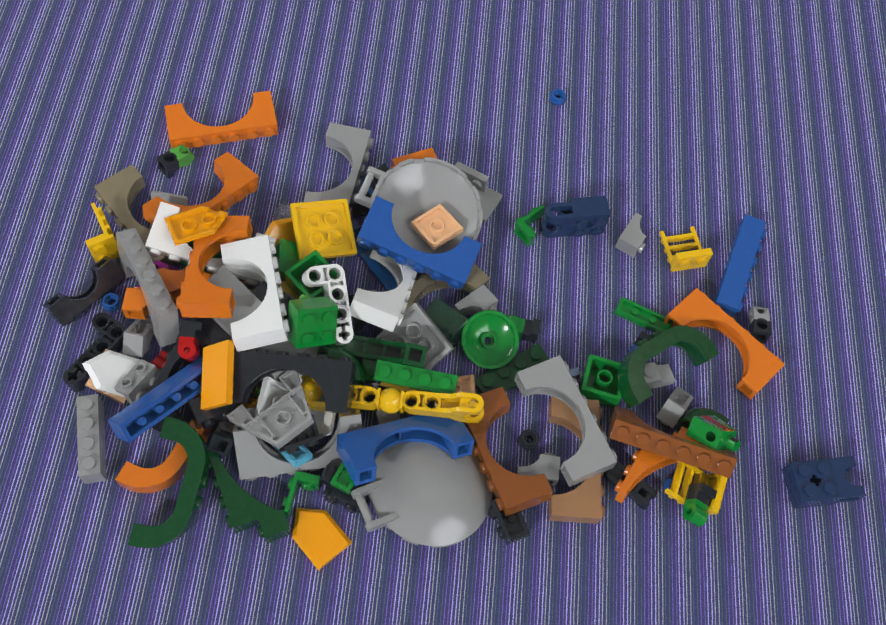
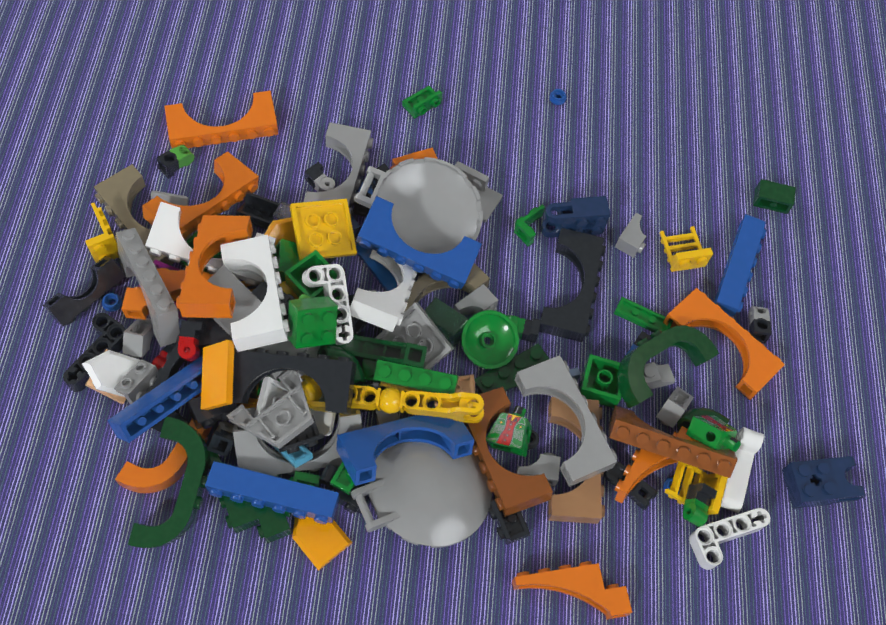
(91, 439): light grey brick -> none
(194, 224): light orange tile -> none
(259, 209): none -> black bracket
(272, 492): none -> blue brick
(317, 179): none -> leg
(422, 101): none -> green bracket
(436, 227): light nougat tile -> none
(511, 432): none -> torso
(572, 319): none -> black arch
(582, 583): none -> orange arch
(730, 531): none -> white beam
(736, 485): none -> white beam
(774, 196): none -> dark green brick

